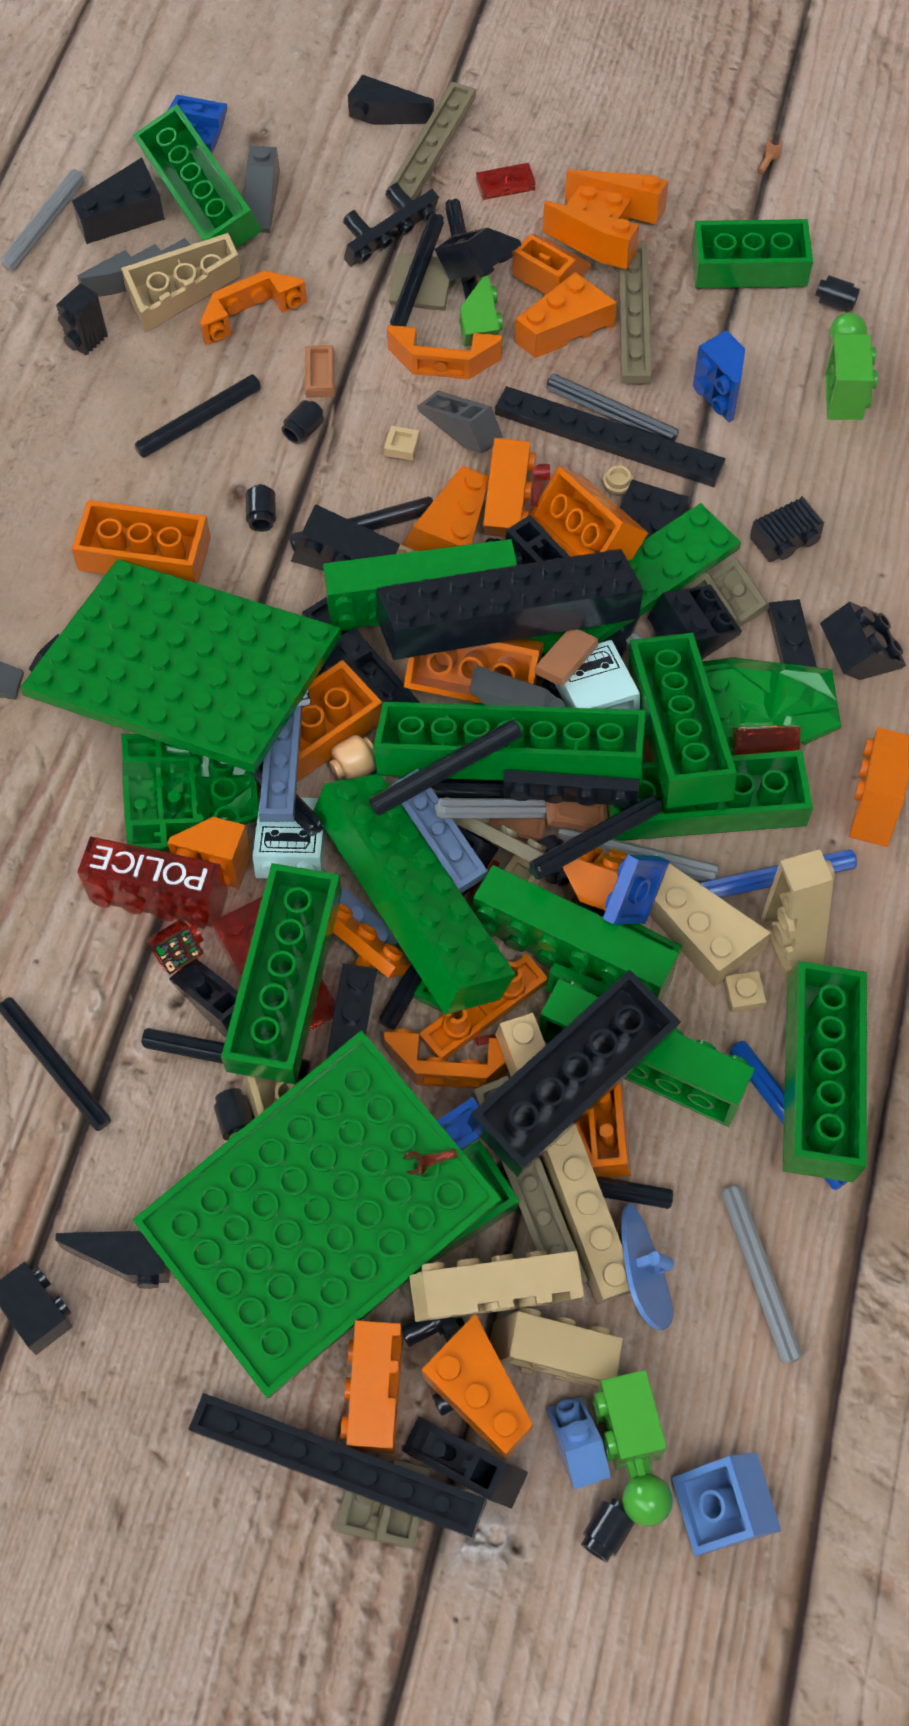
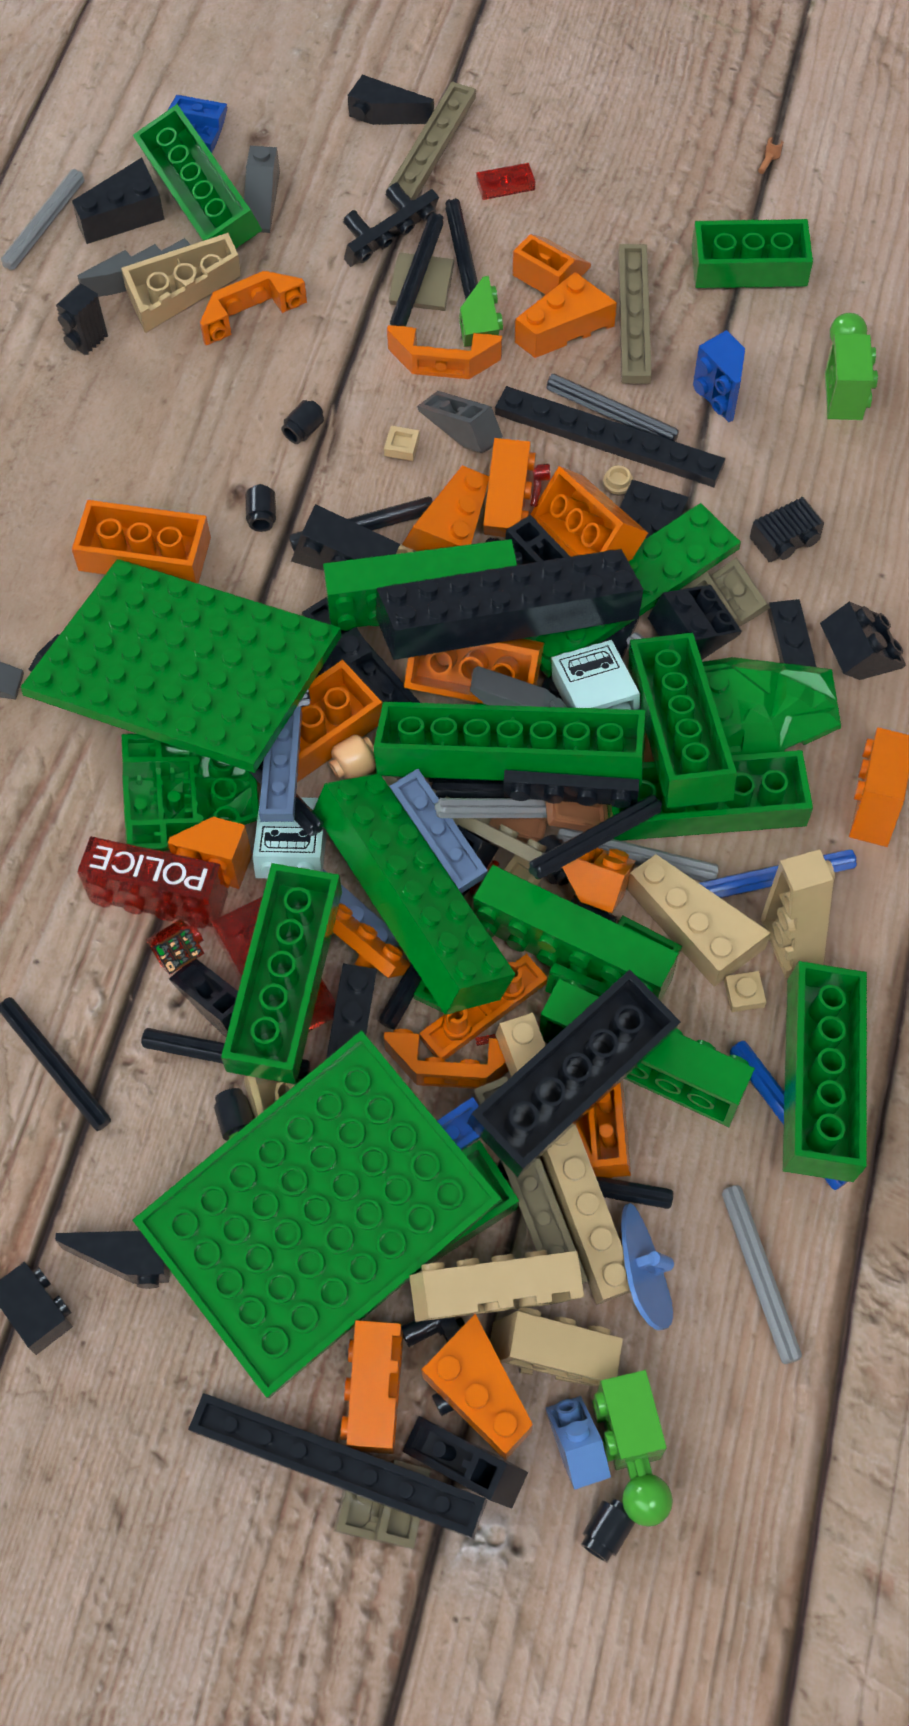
(197, 415): black axle -> none
(319, 371): nougat tile -> none
(428, 1160): clear red hand -> none
(445, 767): black axle -> none
(475, 253): black slope -> none
(566, 656): nougat tile -> none
(600, 210): orange wedge -> none
(635, 889): blue plate -> none
(726, 1503): medium blue slope -> none
(765, 739): clear red tile -> none
(837, 293): black brick -> none

